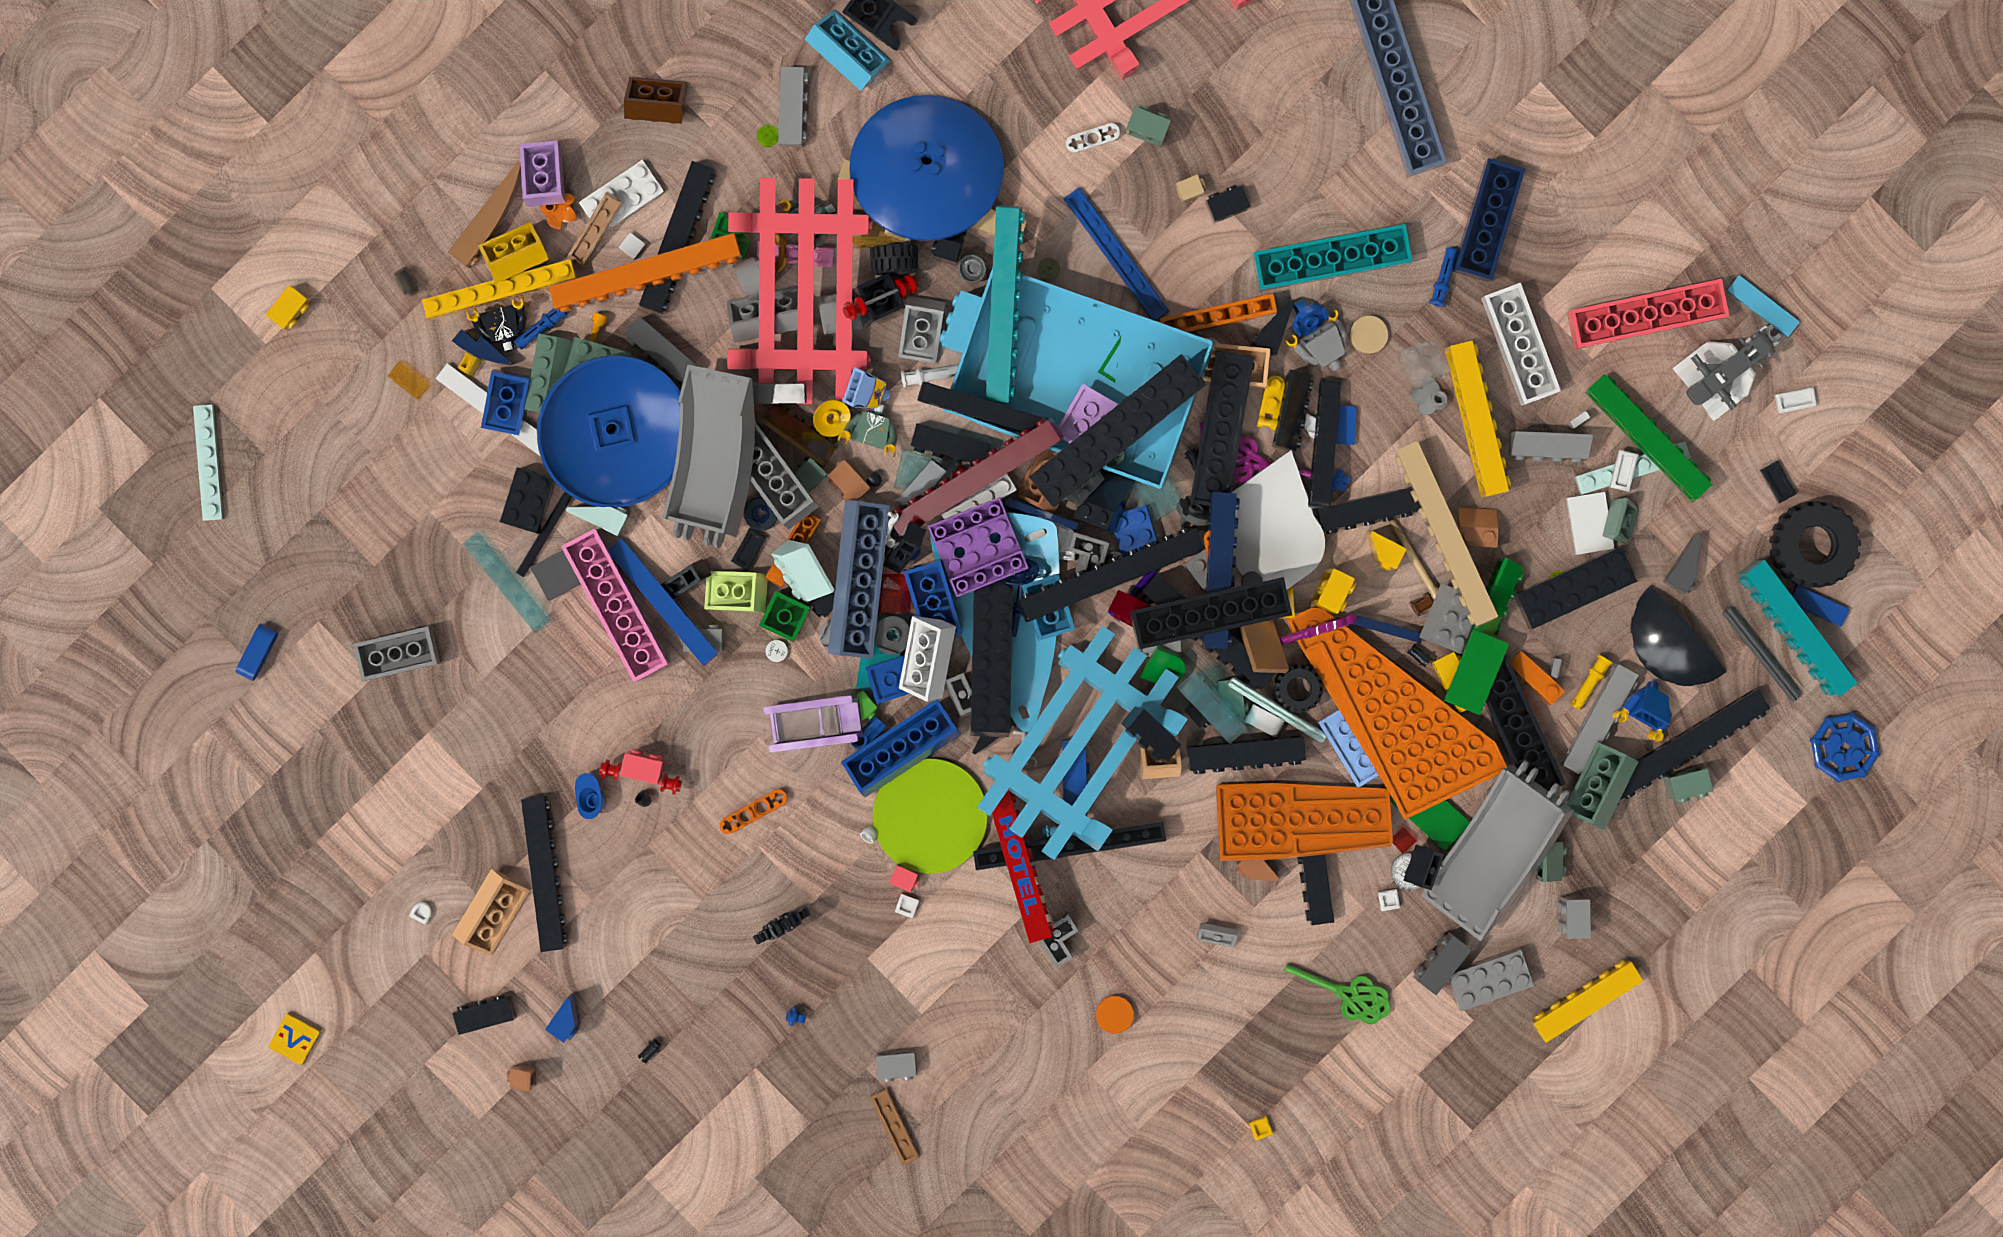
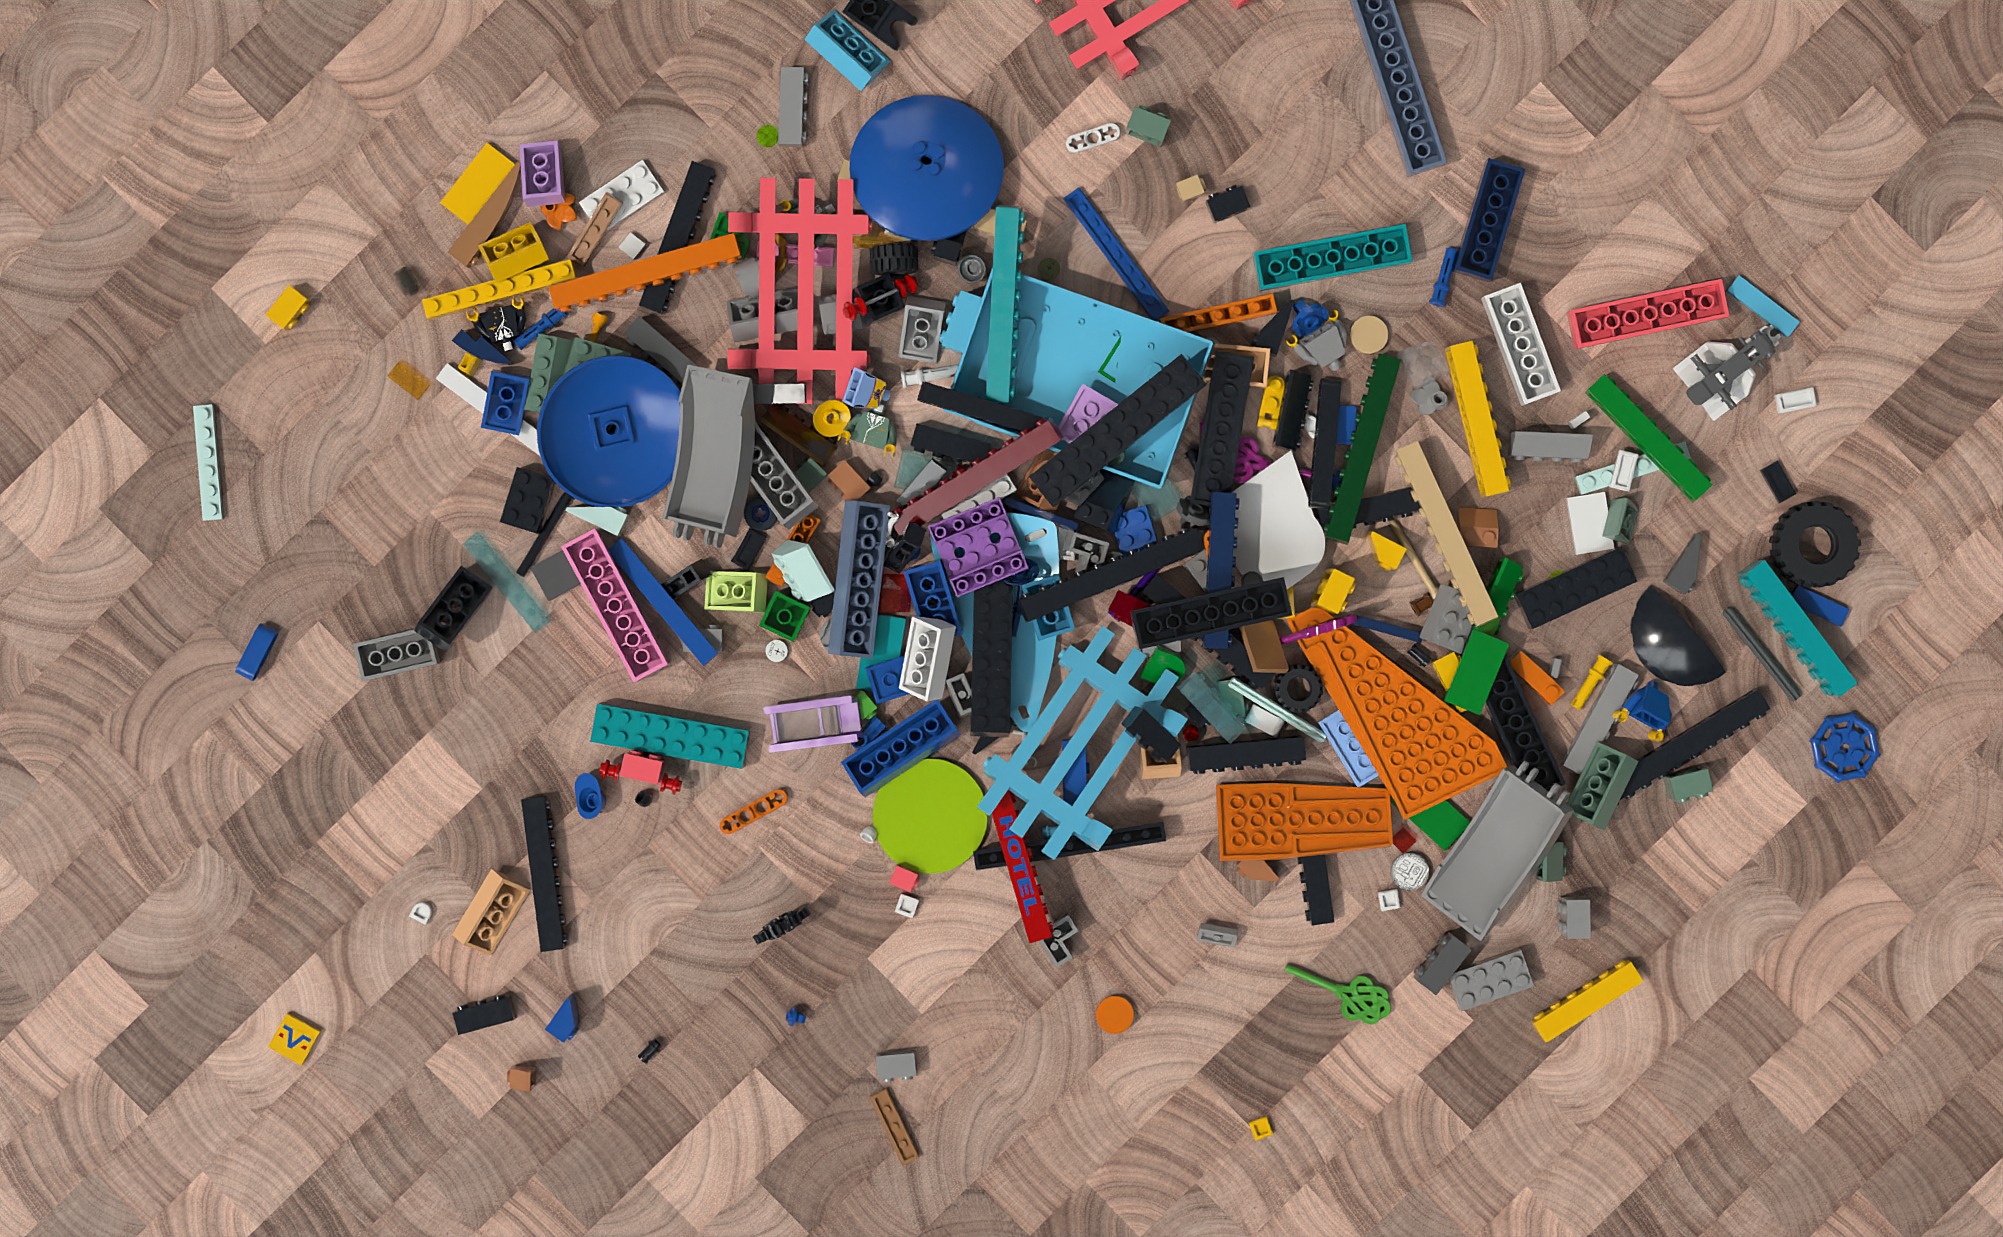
(452, 597): none -> black brick
(477, 183): none -> yellow tile
(655, 100): reddish brown slope -> none
(670, 735): none -> teal brick
(887, 625): dark grey plate -> none
(1191, 733): none -> red hinge
(1363, 448): none -> dark green brick
(1423, 867): black brick -> none

